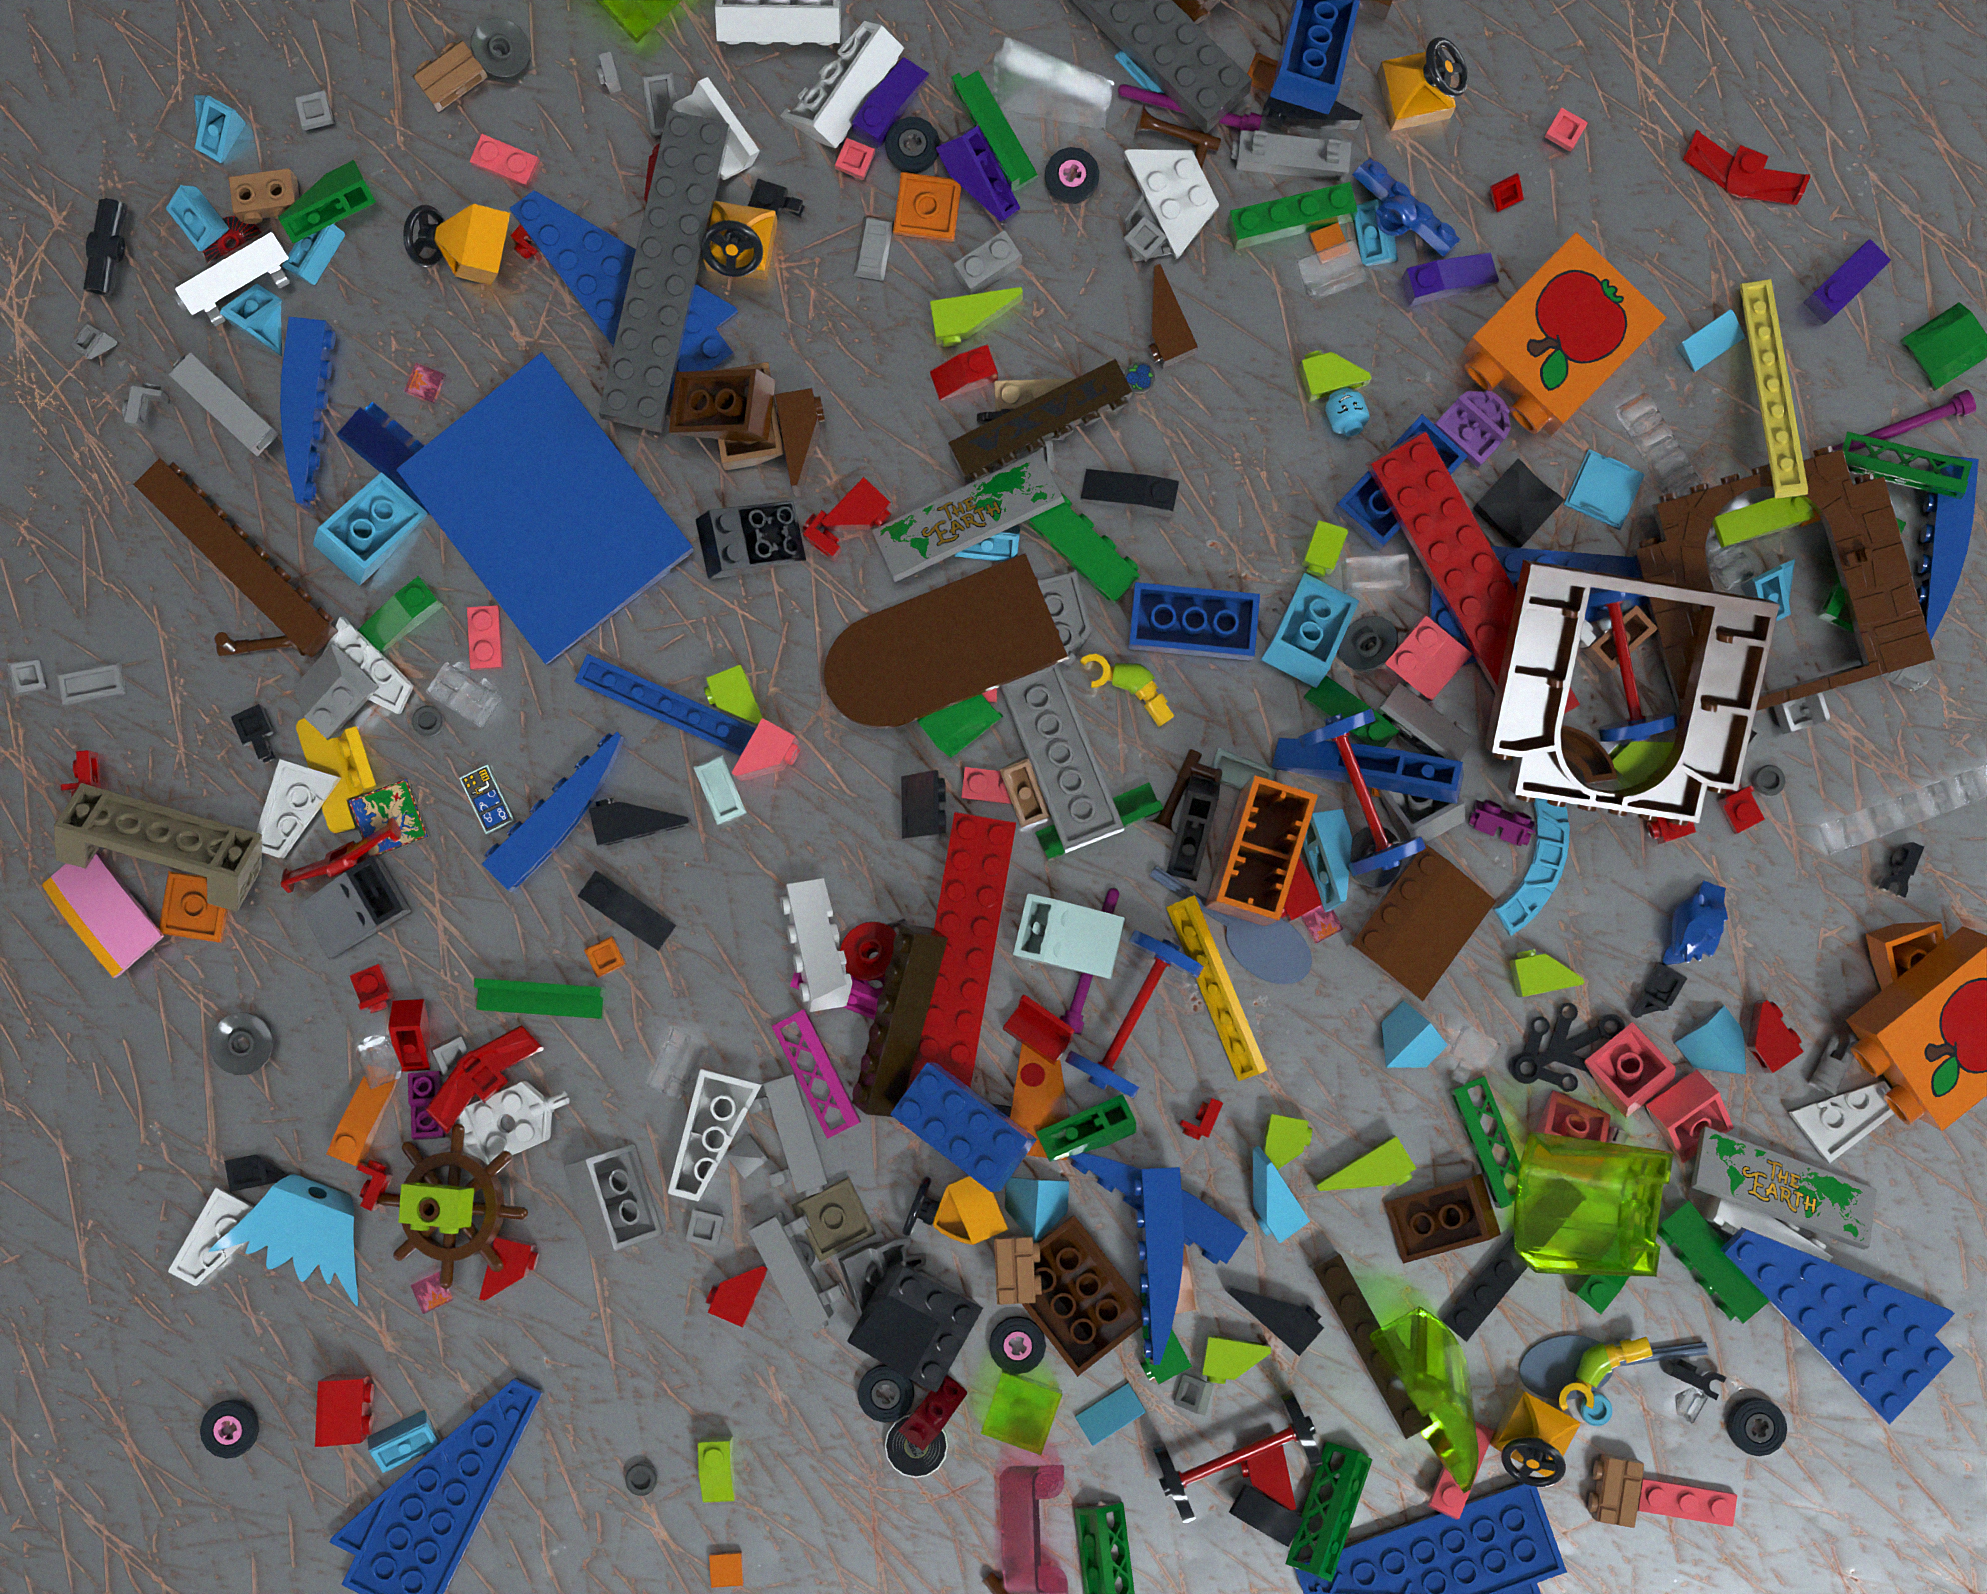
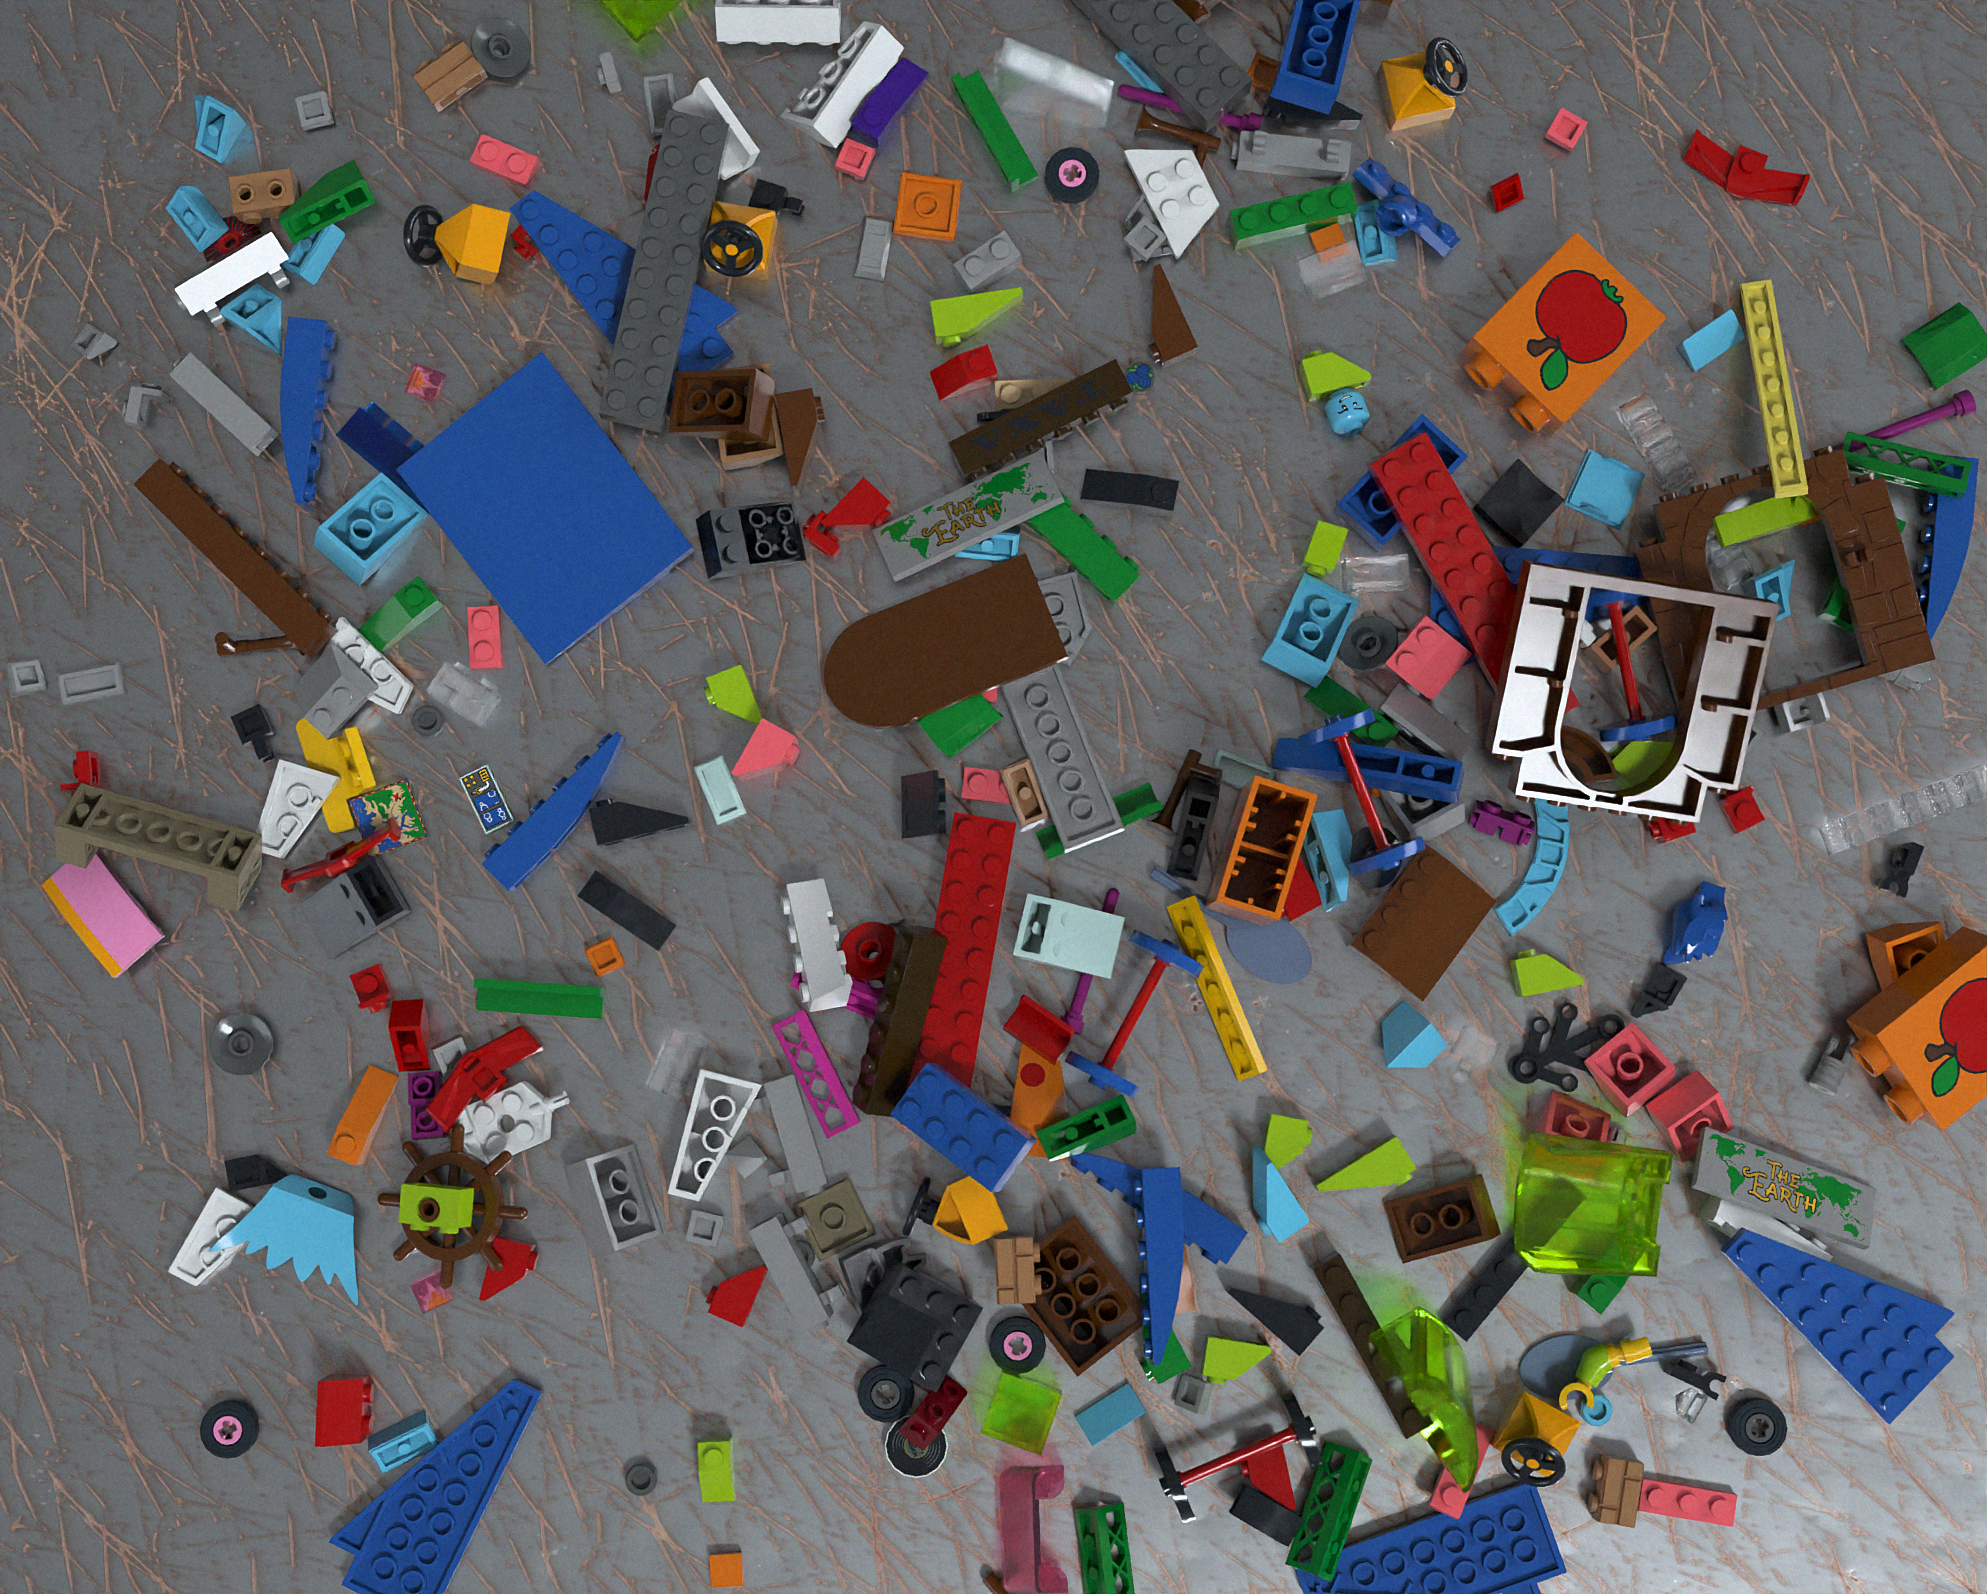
(105, 247): black piece -> none
(187, 911): orange tile -> none
(374, 1187): red bracket -> none
(378, 1060): clear brick -> none
(664, 705): blue plate -> none
(899, 136): black bush -> none
(977, 171): dark purple slope -> none
(1036, 1203): medium azure slope -> none
(1137, 681): piece -> none
(1194, 621): blue brick -> none
(1207, 1115): red bracket -> none
(1321, 923): clear pink tile -> none
(1448, 277): dark purple slope -> none
(1476, 424): medium lavender slope -> none
(1479, 1142): green fence -> none
(1700, 1251): green brick -> none
(1715, 1043): medium azure slope -> none
(1768, 780): dark grey tile -> none
(1770, 1039): red slope -> none
(1843, 1119): white wing -> none
(1847, 281): dark purple slope -> none

